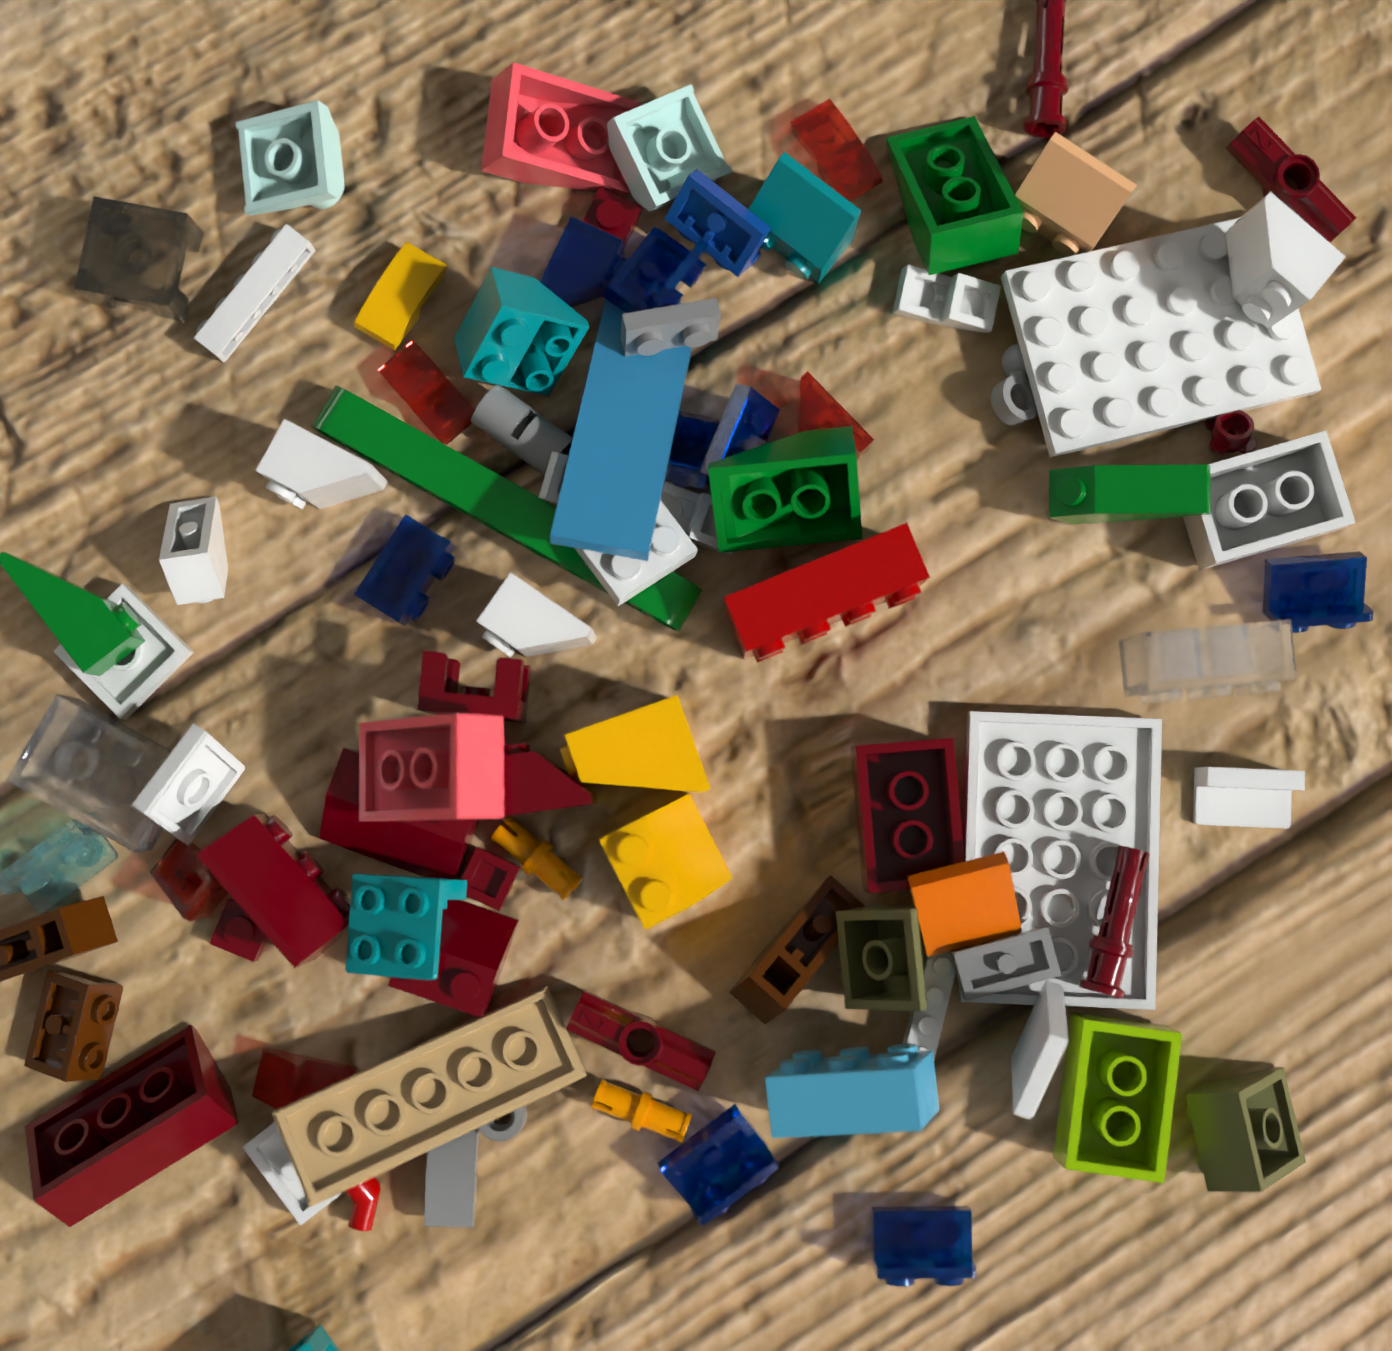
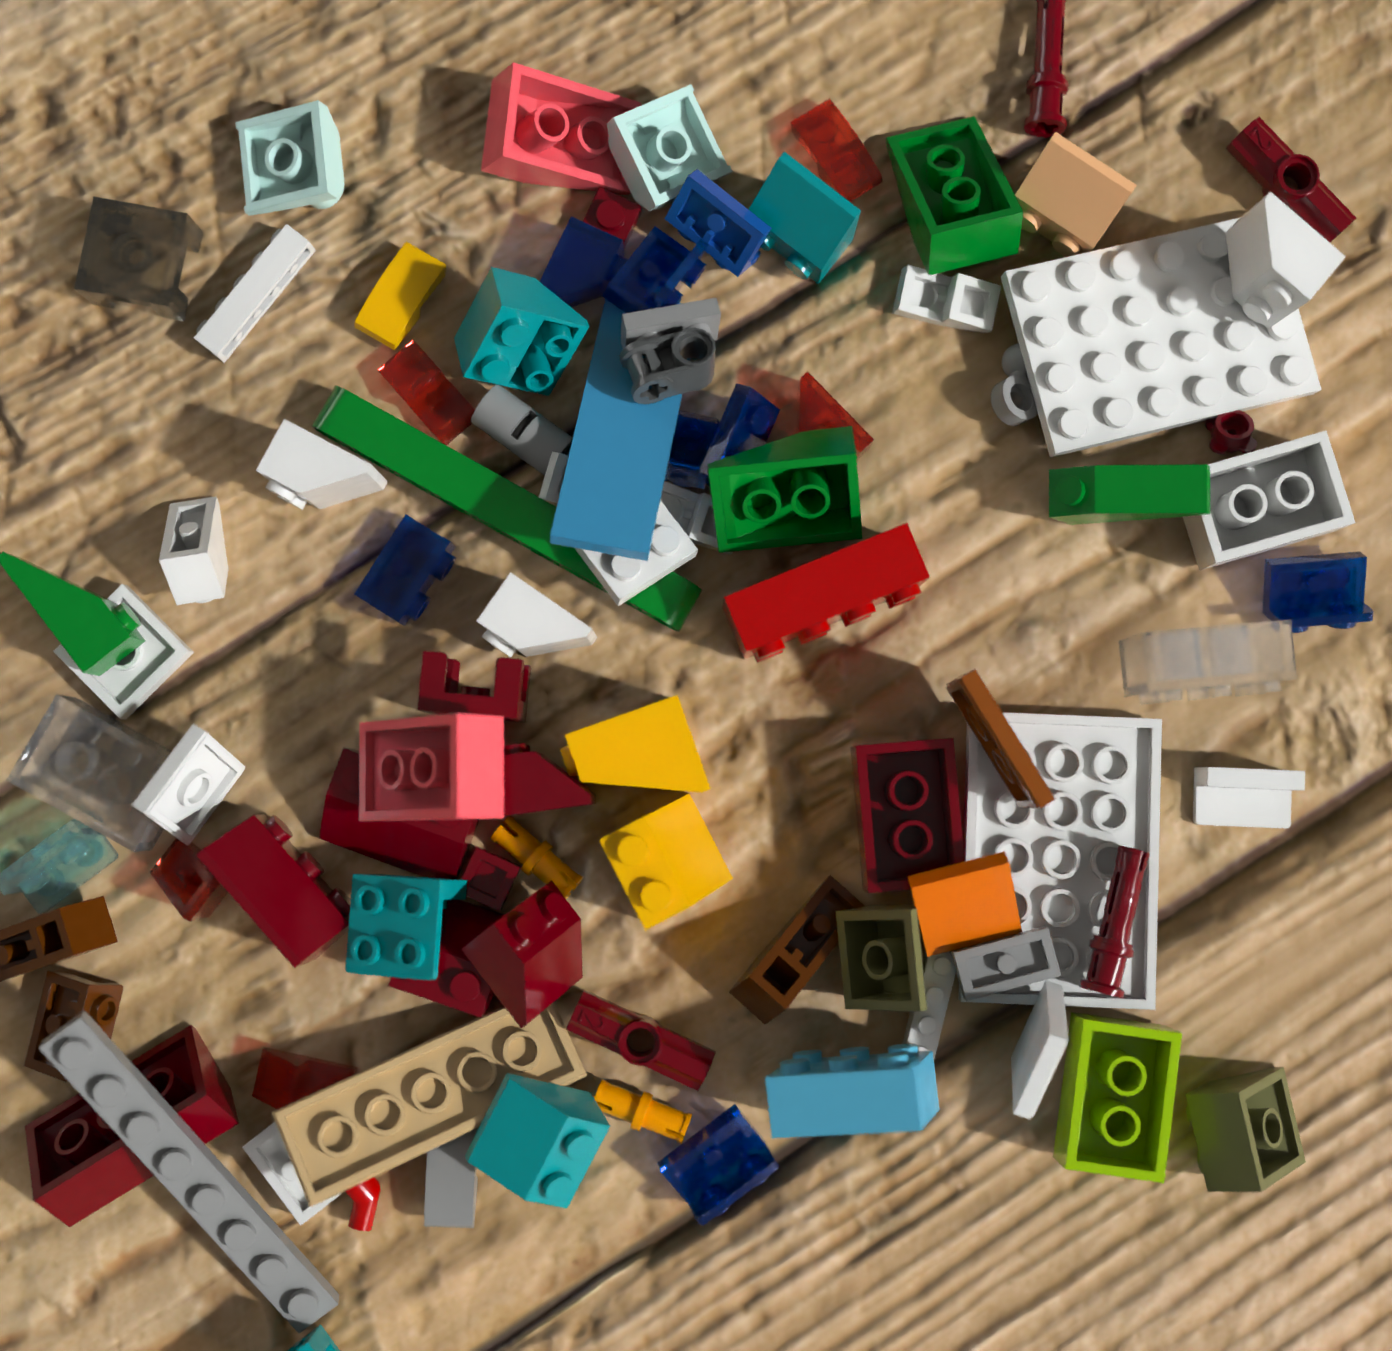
(189, 1170): none -> light grey plate
(238, 933): dark red plate -> none
(530, 953): none -> dark red slope
(538, 1139): none -> teal slope
(667, 366): none -> dark grey piece
(922, 1244): clear blue bracket -> none
(999, 741): none -> dark orange tile

